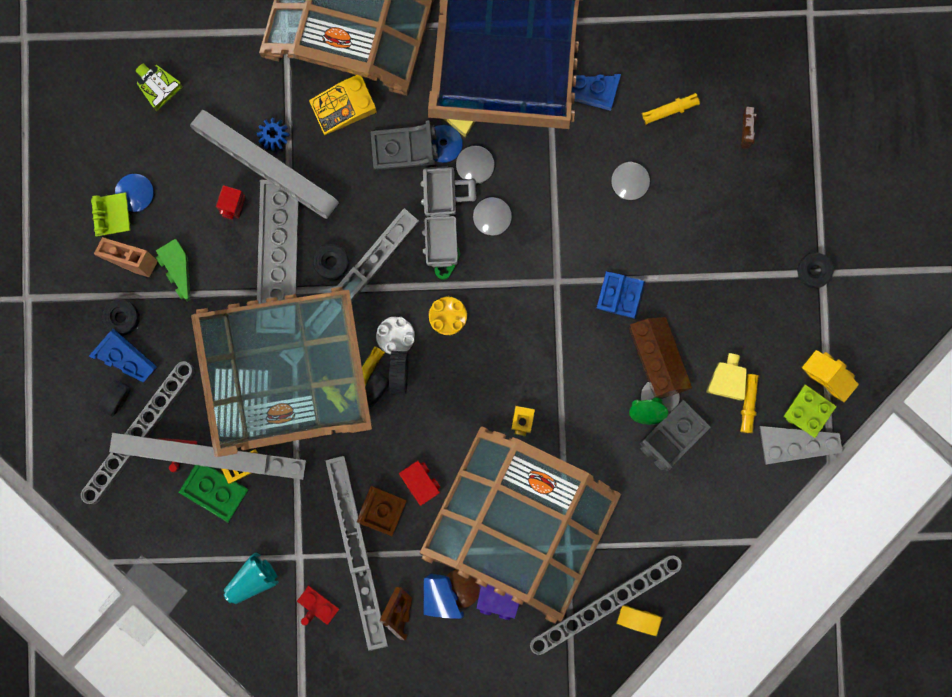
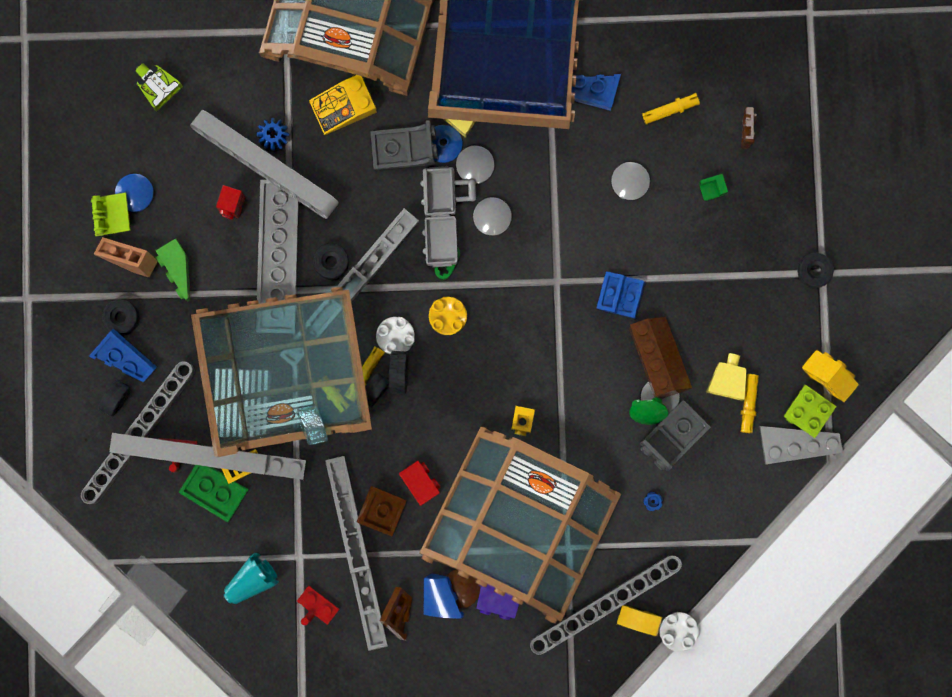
(312, 425): none -> clear light blue slope
(653, 496): none -> blue plate
(679, 631): none -> white dish
(713, 187): none -> green panel

